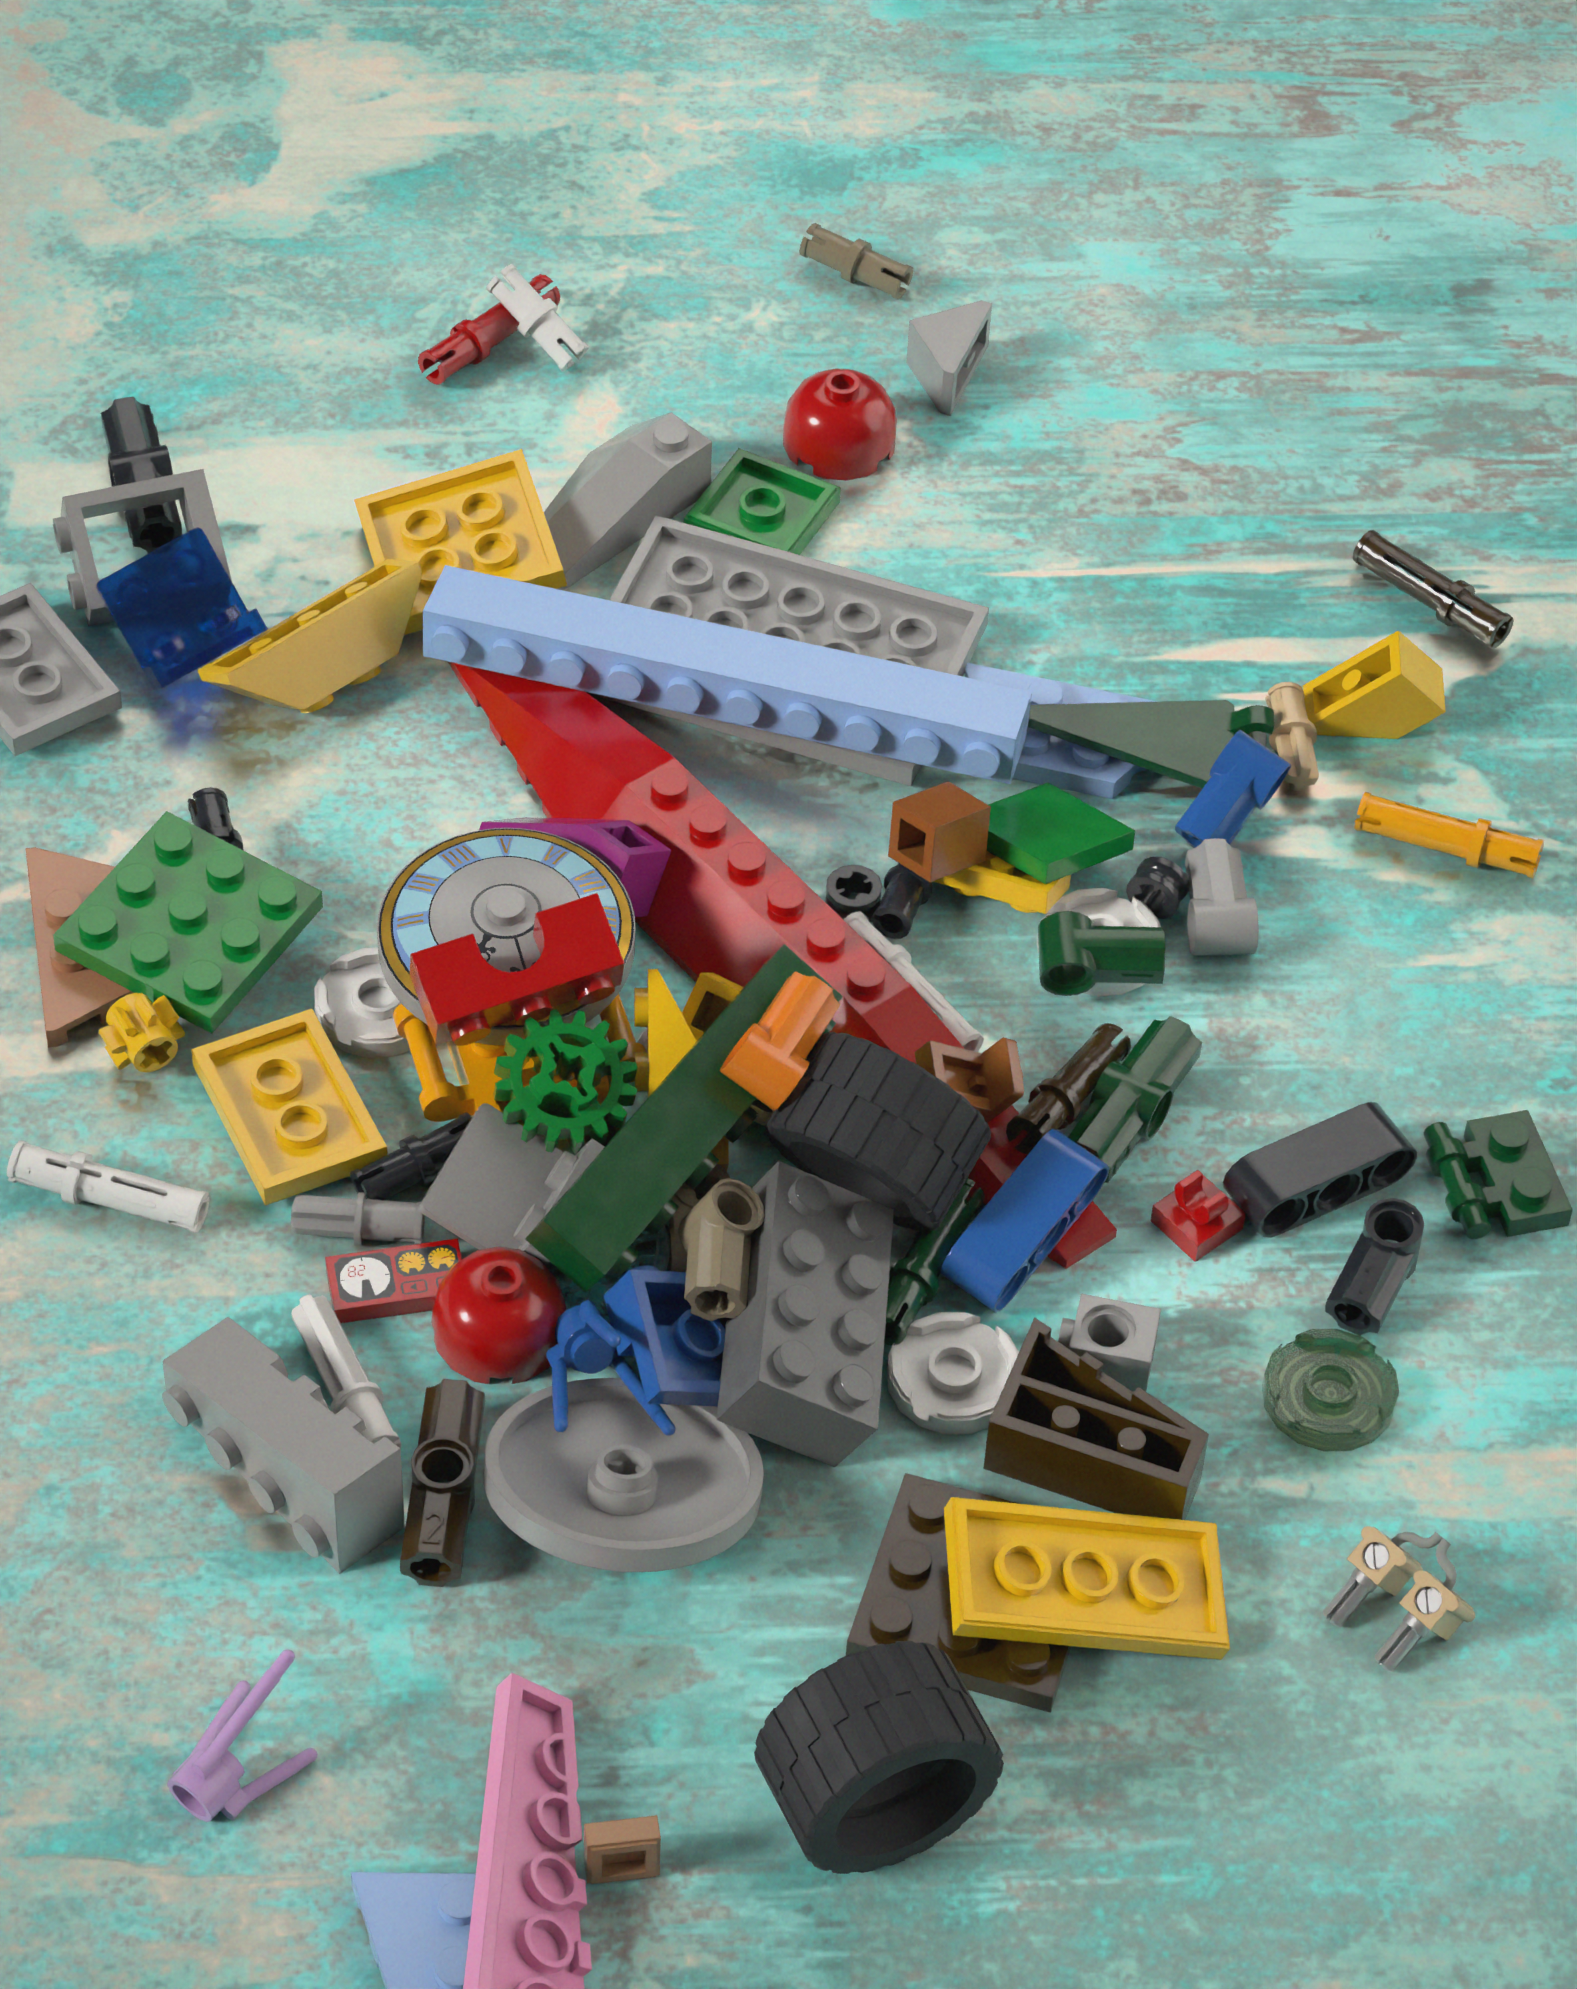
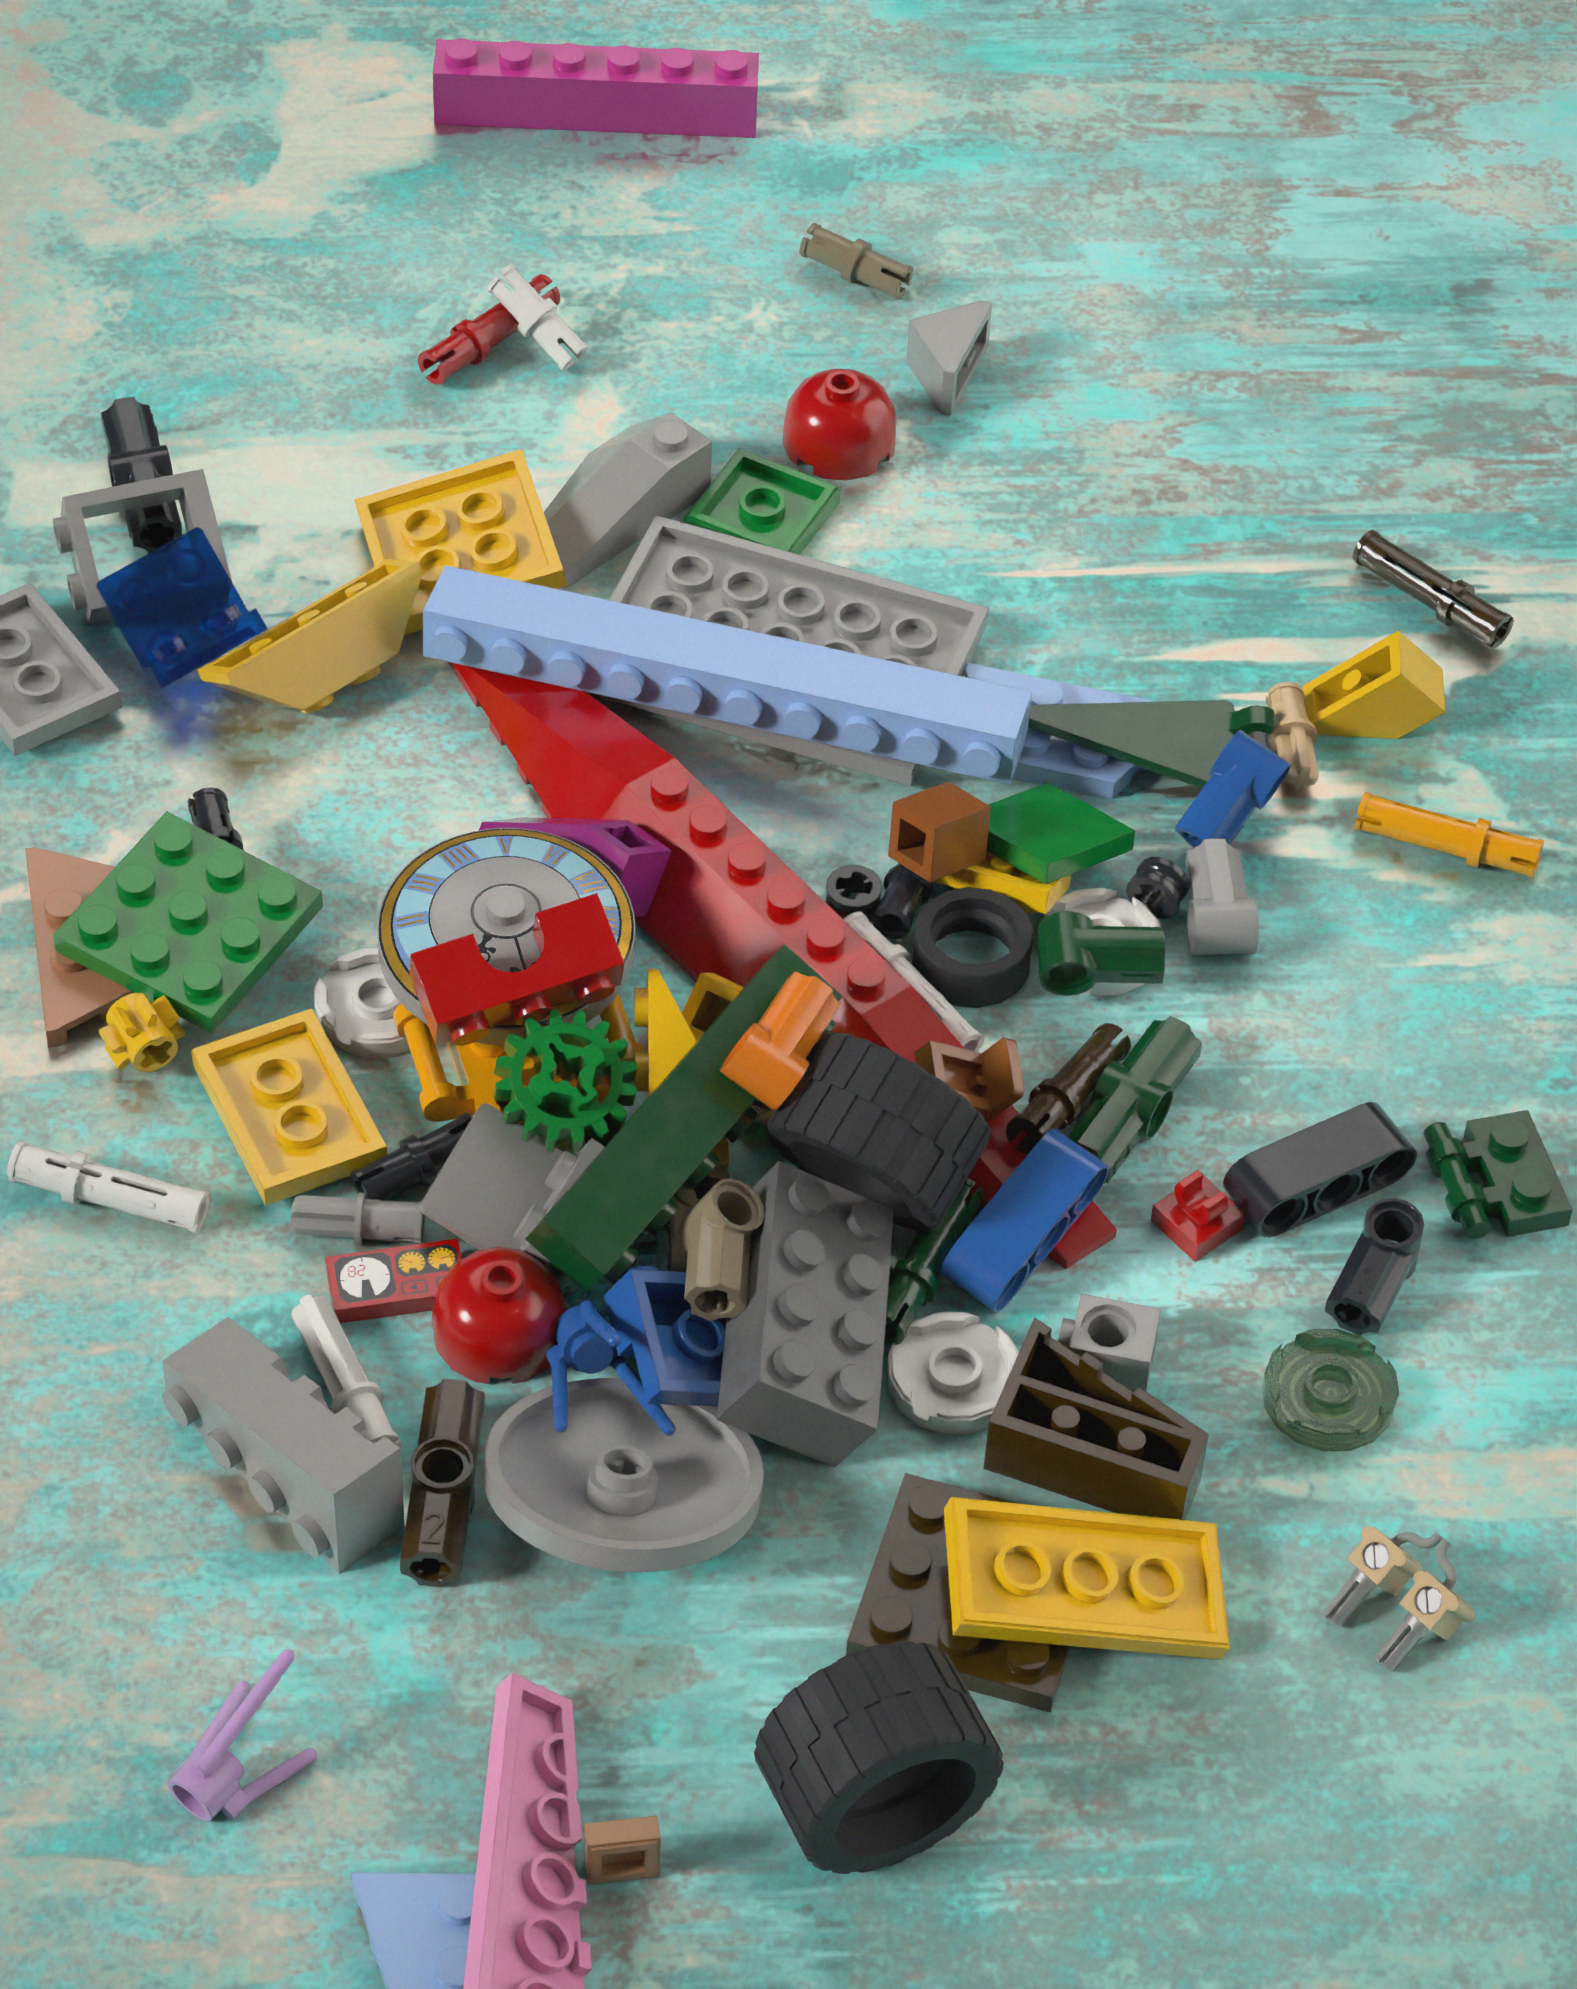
(595, 88): none -> dark pink brick
(978, 912): none -> black tyre

